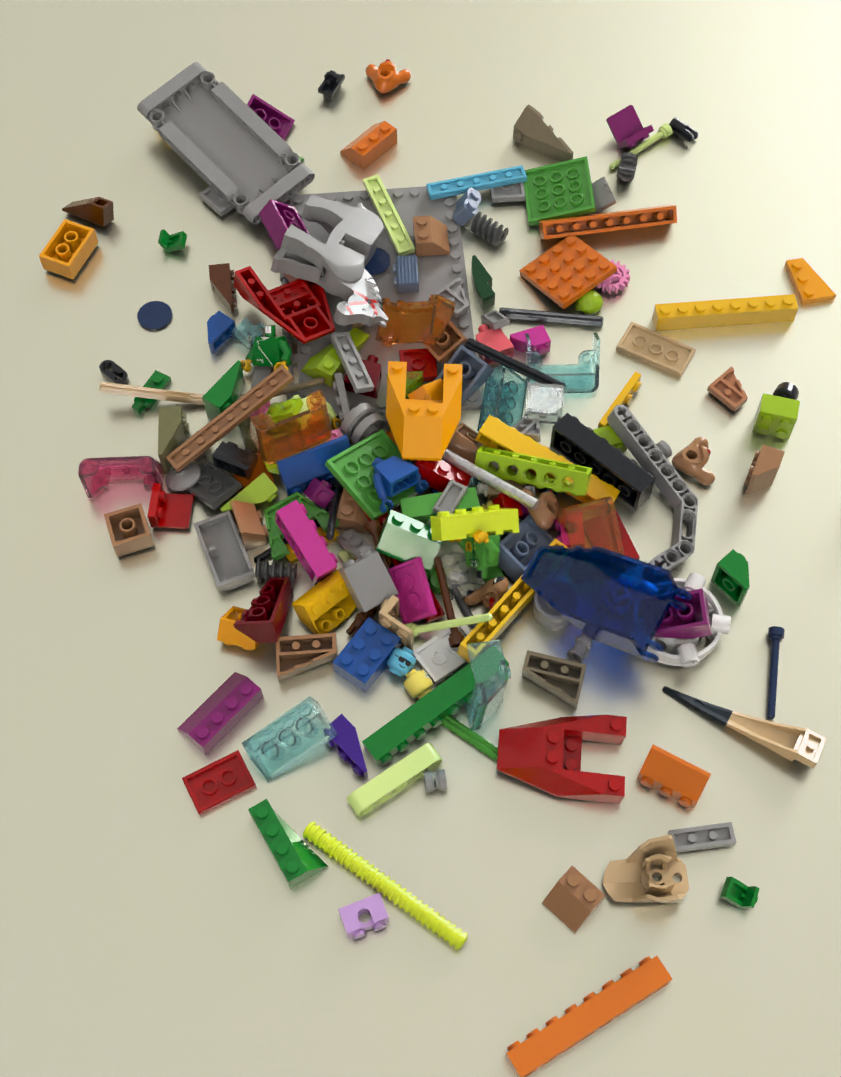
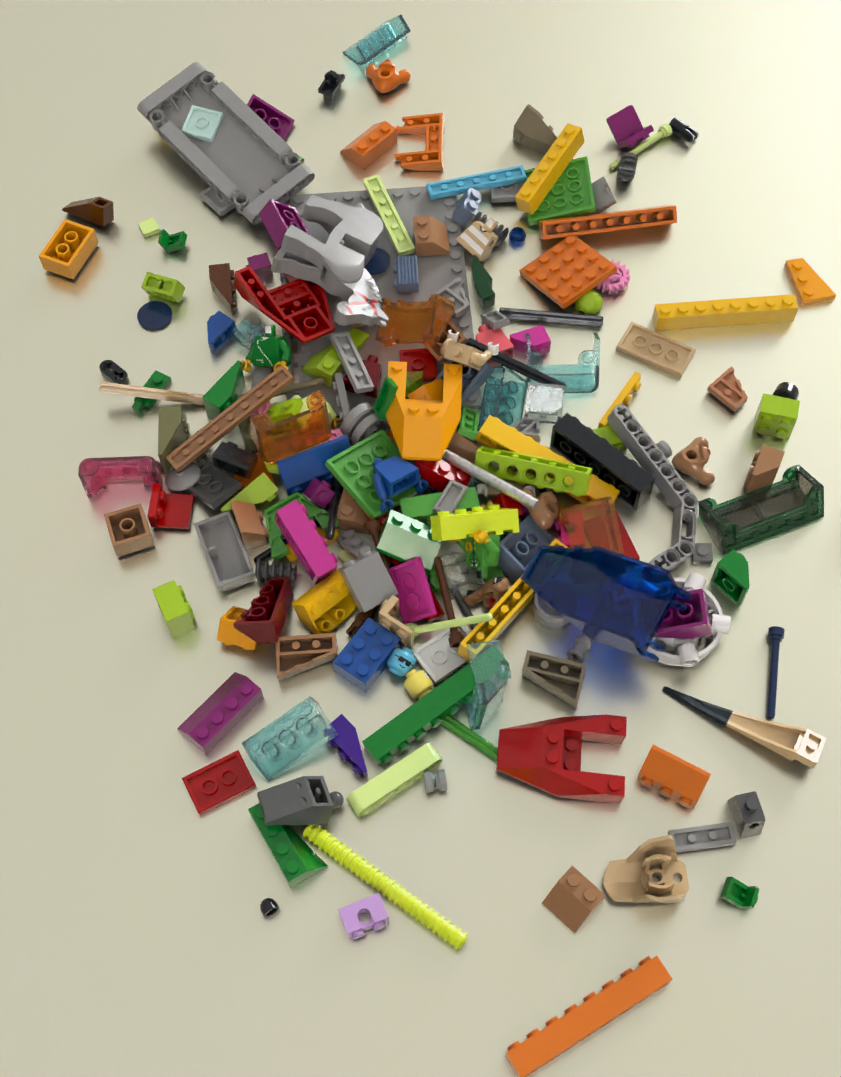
(149, 227): none -> yellowish green tile
(163, 287): none -> lime brick
(174, 608): none -> lime brick
(202, 123): none -> light aqua tile
(260, 265): none -> magenta brick
(269, 907): none -> black hinge
(299, 802): none -> dark grey slope
(377, 41): none -> clear light blue slope
(385, 398): none -> green tile
(432, 158): none -> orange wedge
(465, 354): none -> tan torso
(469, 423): none -> bright green tile
(479, 238): none -> tan torso
(517, 235): none -> clear blue plate
(549, 169): none -> yellow brick
(702, 553): none -> light grey plate
(745, 812): none -> dark grey torso
(764, 511): none -> windscreen

